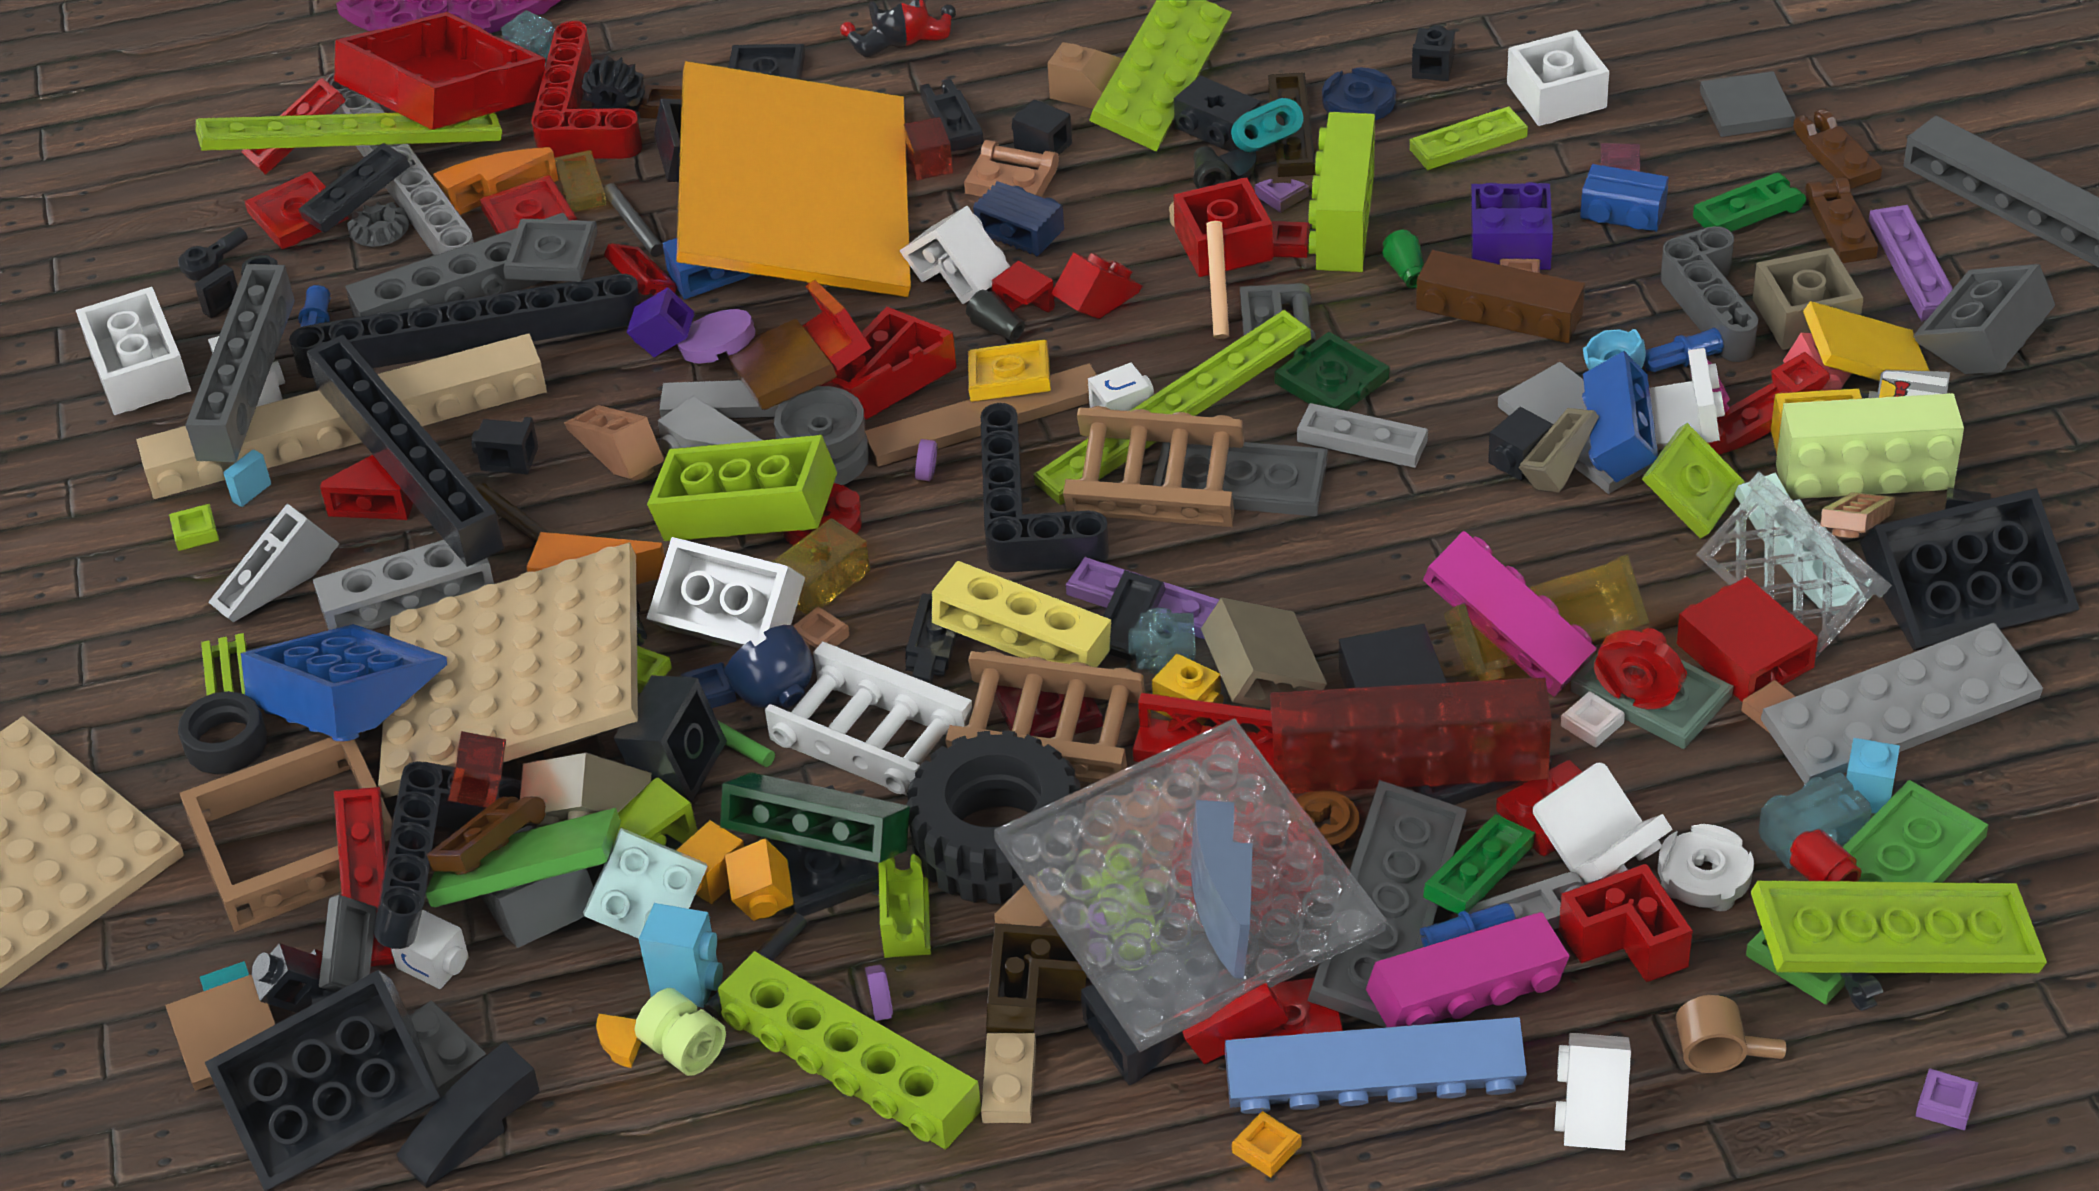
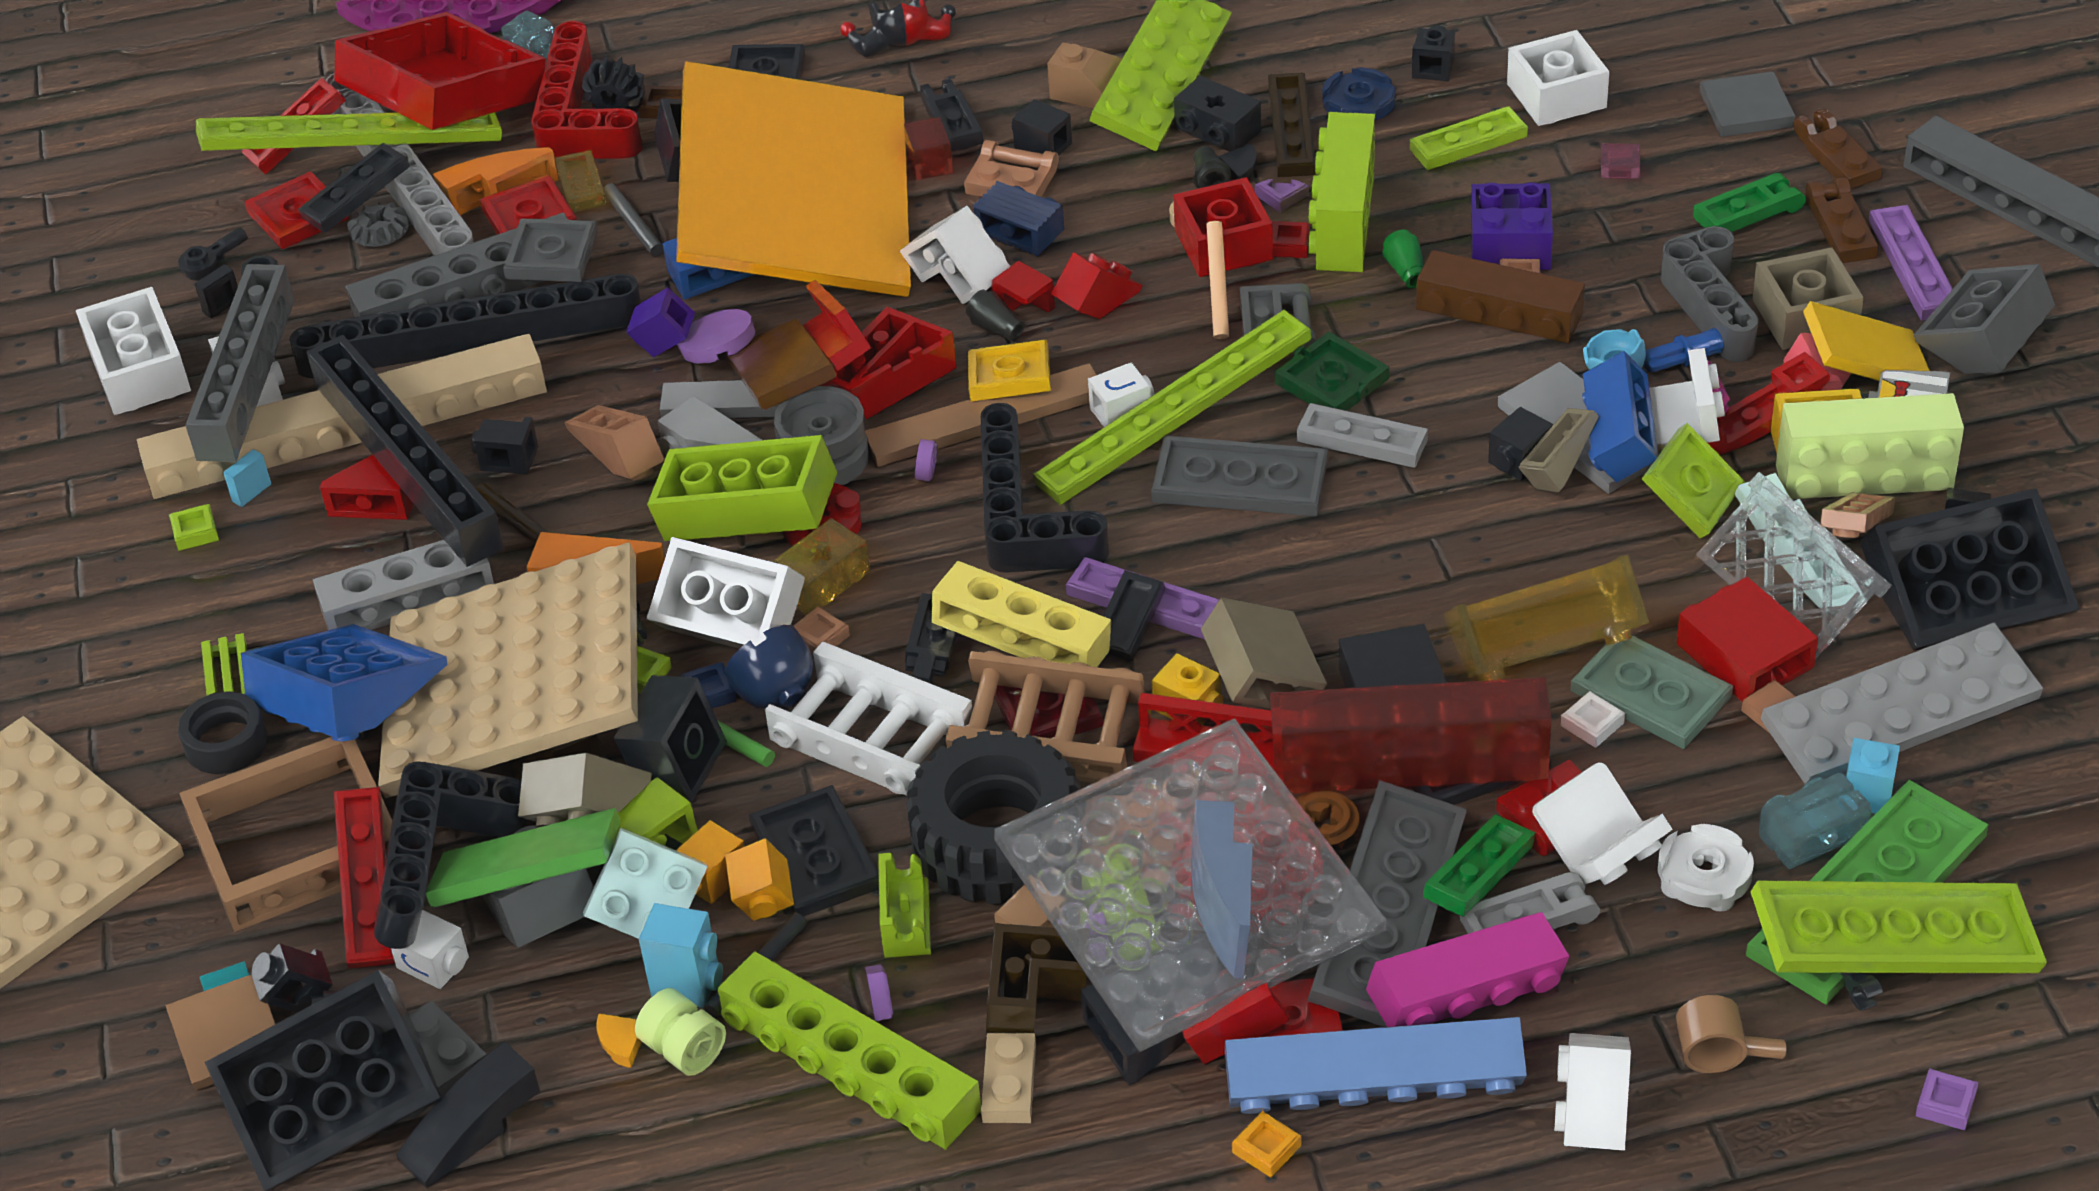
(279, 560): light grey slope -> none
(315, 306): blue axle -> none
(347, 942): dark grey tile -> none
(477, 769): clear red brick -> none
(485, 833): reddish brown plate -> none
(635, 262): red tile -> none
(815, 817): dark green brick -> none
(1149, 502): medium nougat fence -> none
(1160, 636): clear light blue brick -> none
(1264, 125): teal plate -> none
(1467, 923): blue axle -> none
(1510, 612): dark pink brick -> none
(1624, 197): blue brick -> none
(1627, 914): red brick -> none
(1648, 650): red plate -> none
(1822, 858): red brick -> none

